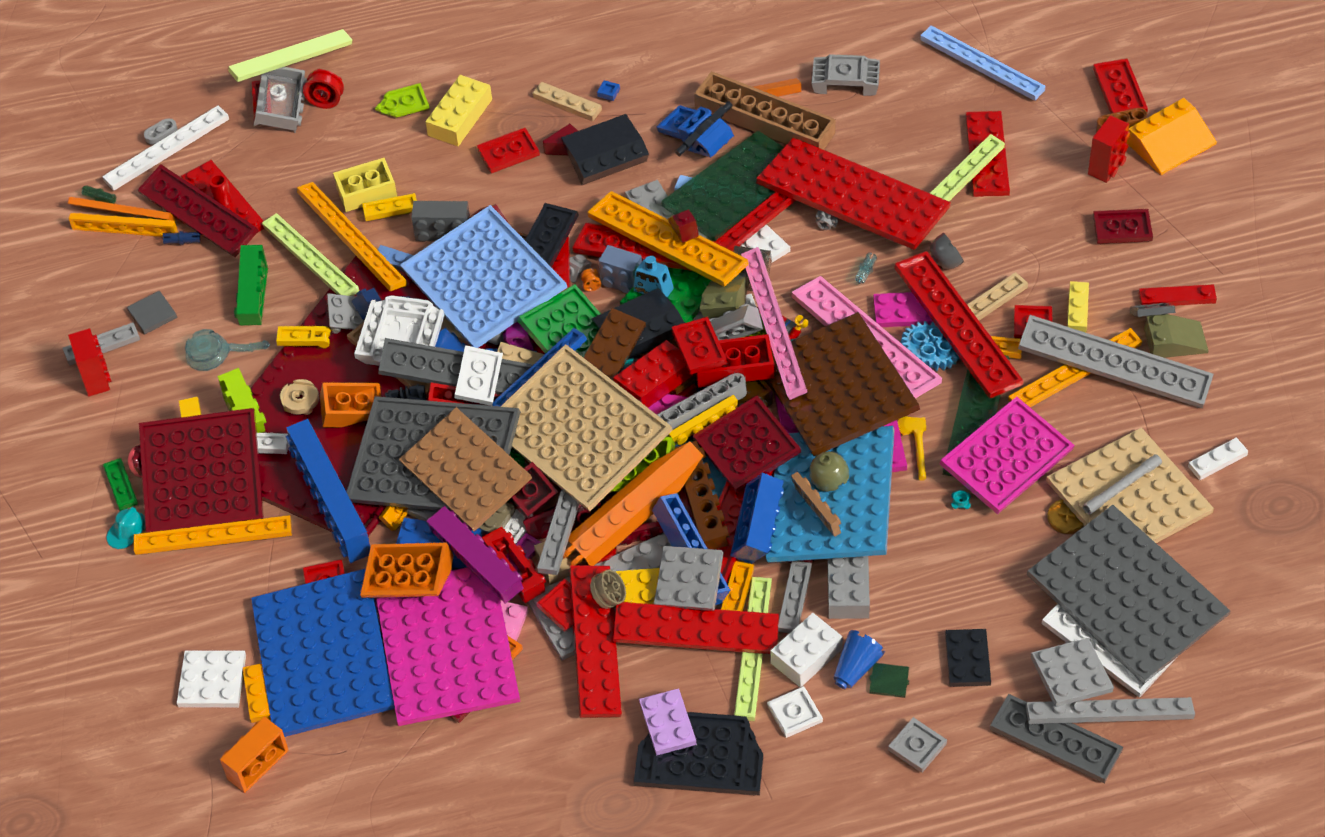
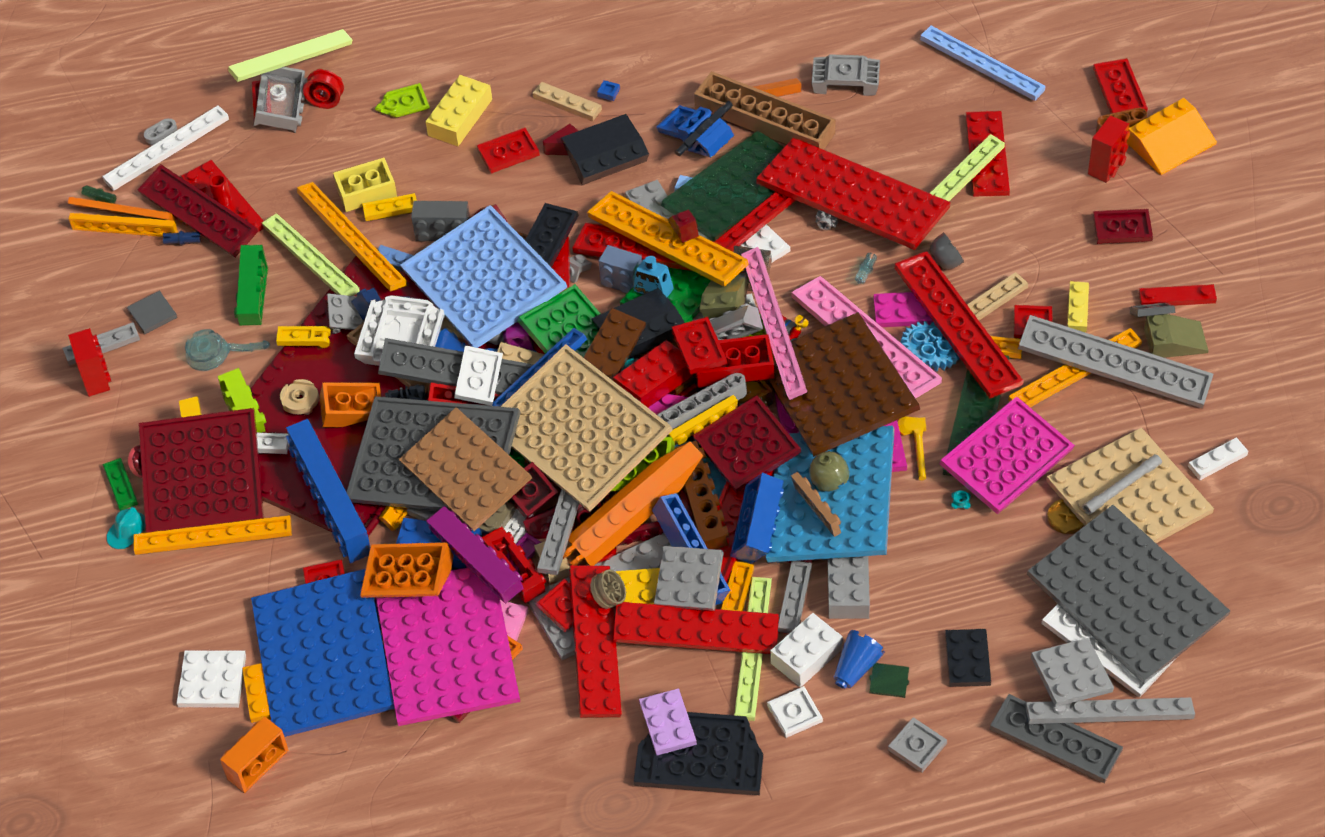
(590, 279): orange wheel -> none

